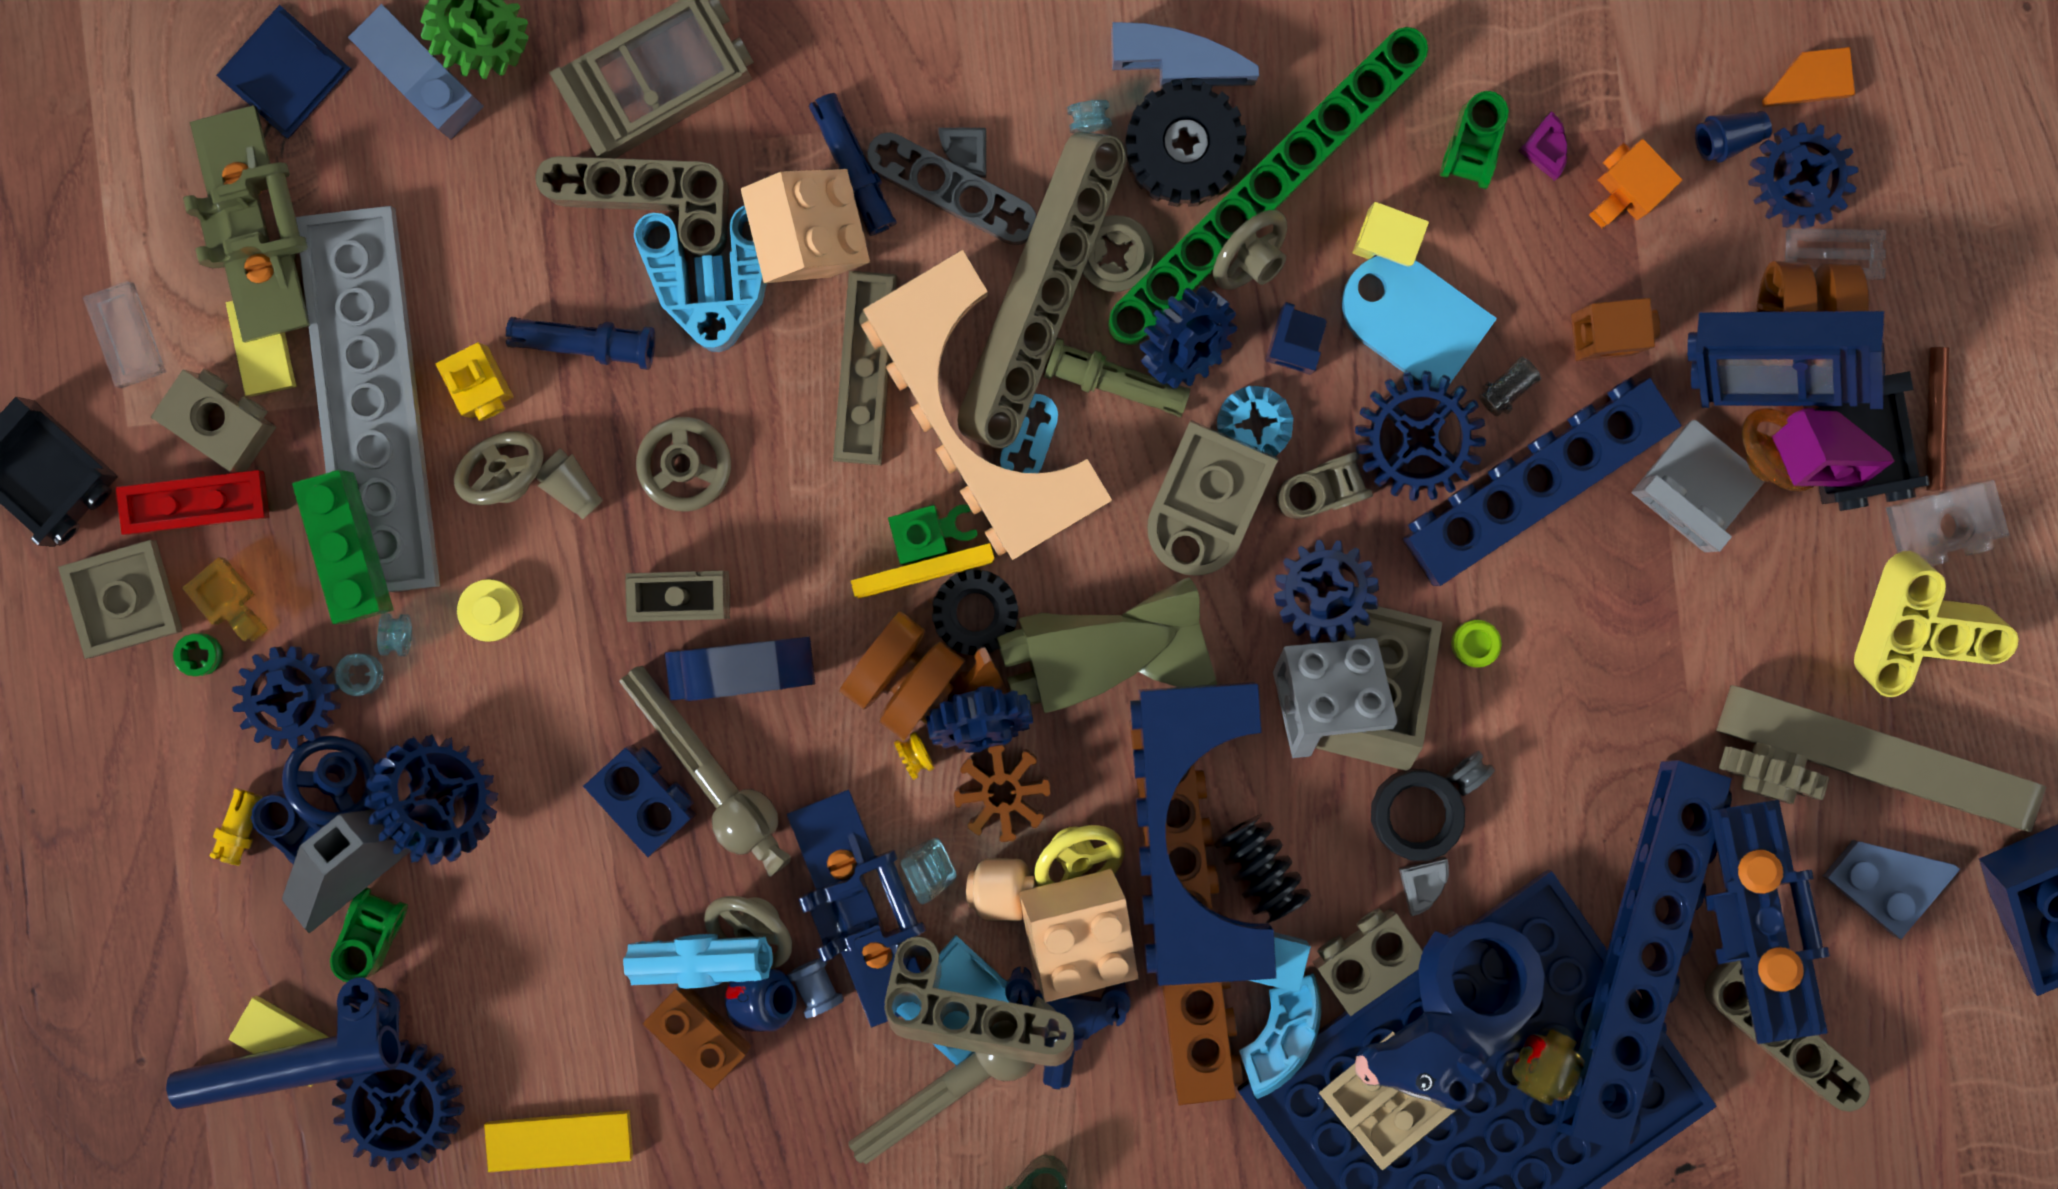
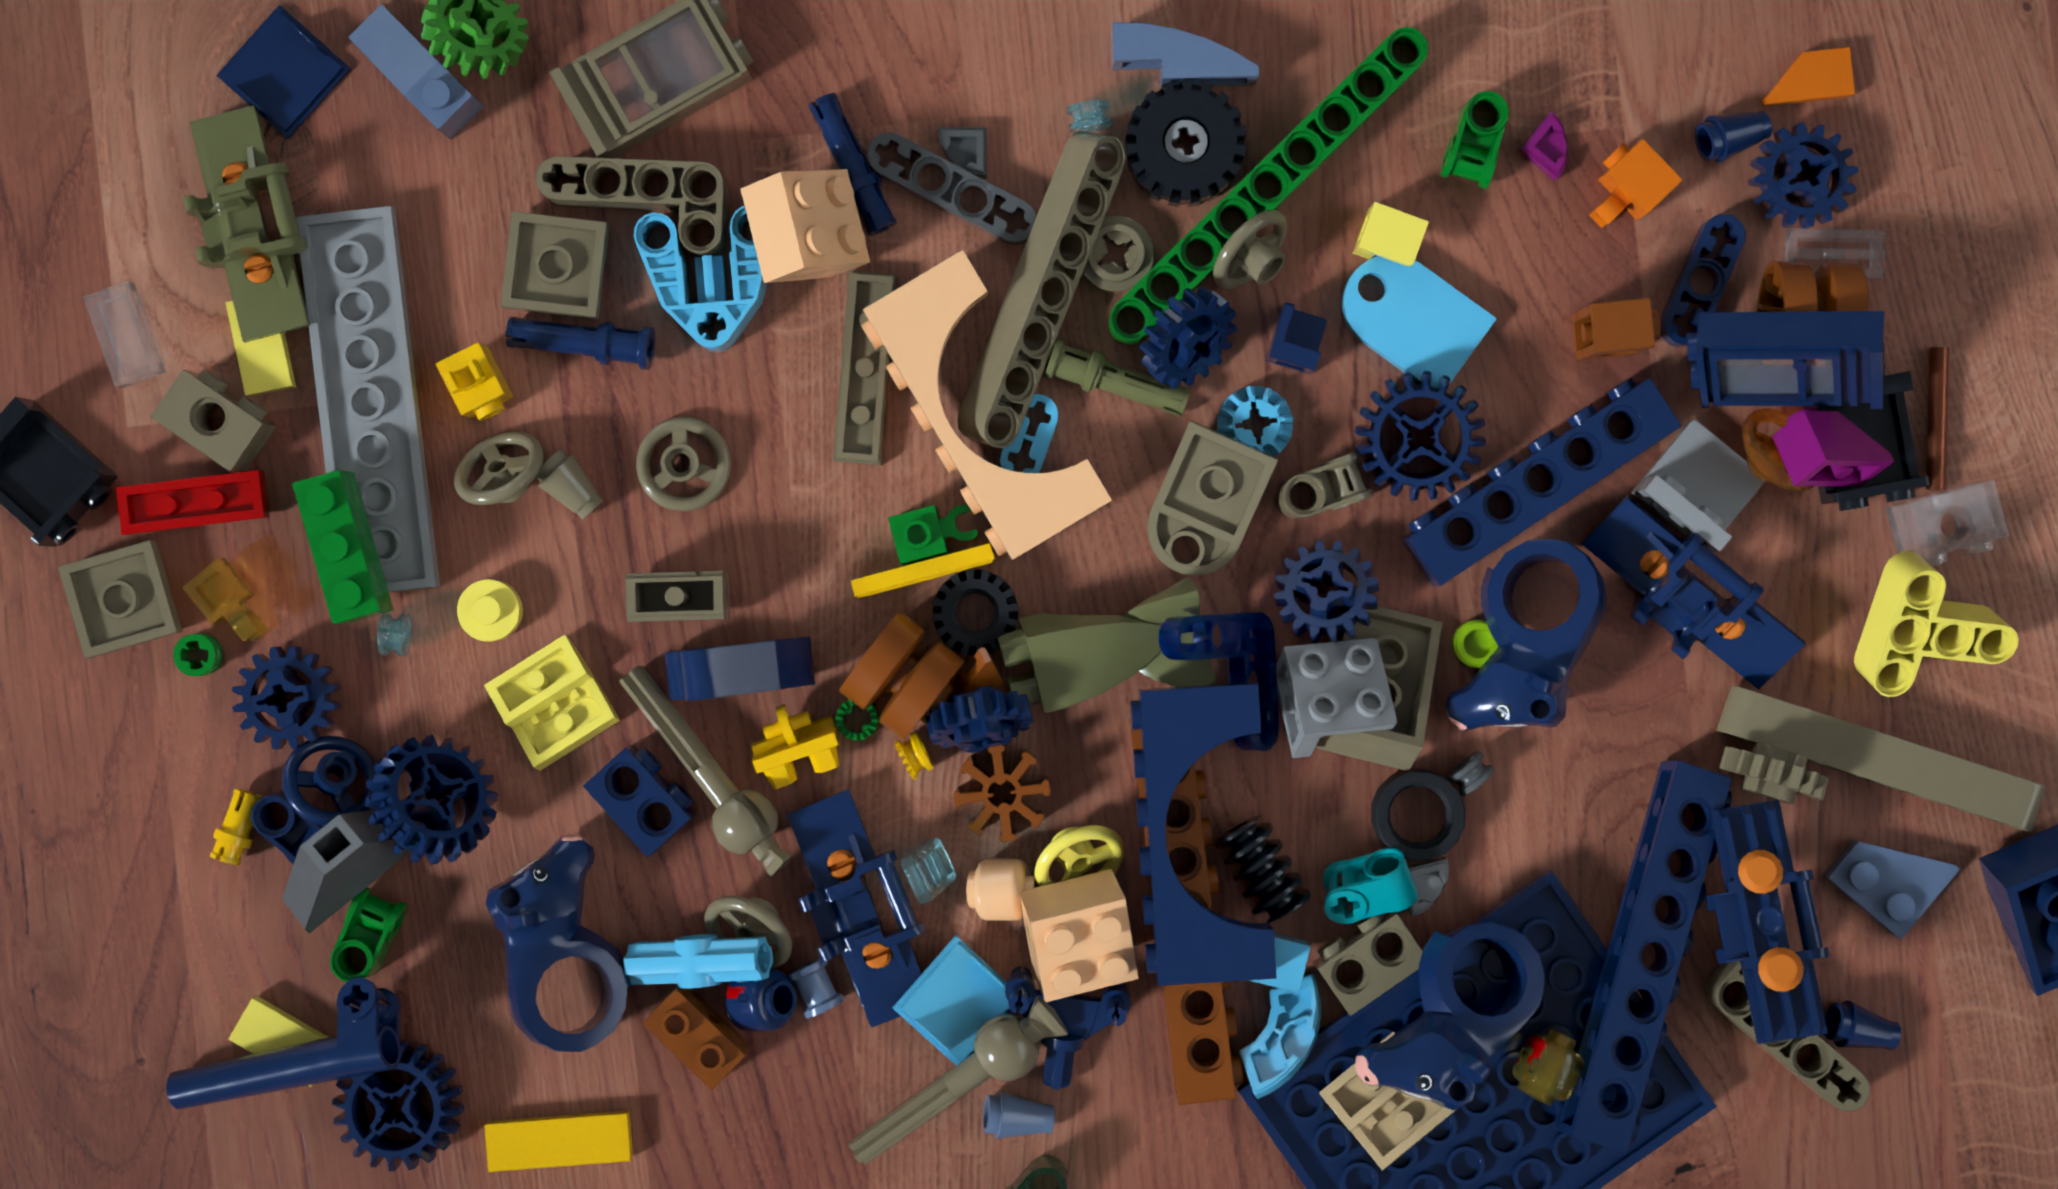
(358, 659): clear light blue bush -> none
(541, 925): none -> dark blue animal
(552, 702): none -> light yellow slope
(555, 265): none -> dark tan plate
(791, 740): none -> yellow hips
(867, 729): none -> green bush
(982, 1014): dark tan beam -> none
(1015, 1116): none -> sand blue cone
(1237, 647): none -> clear blue beam
(1372, 883): none -> teal piece
(1509, 387): clear smoke pin -> none
(1530, 668): none -> dark blue animal
(1653, 563): none -> dark blue piece
(1702, 243): none -> dark blue beam
(1859, 1028): none -> dark blue cone

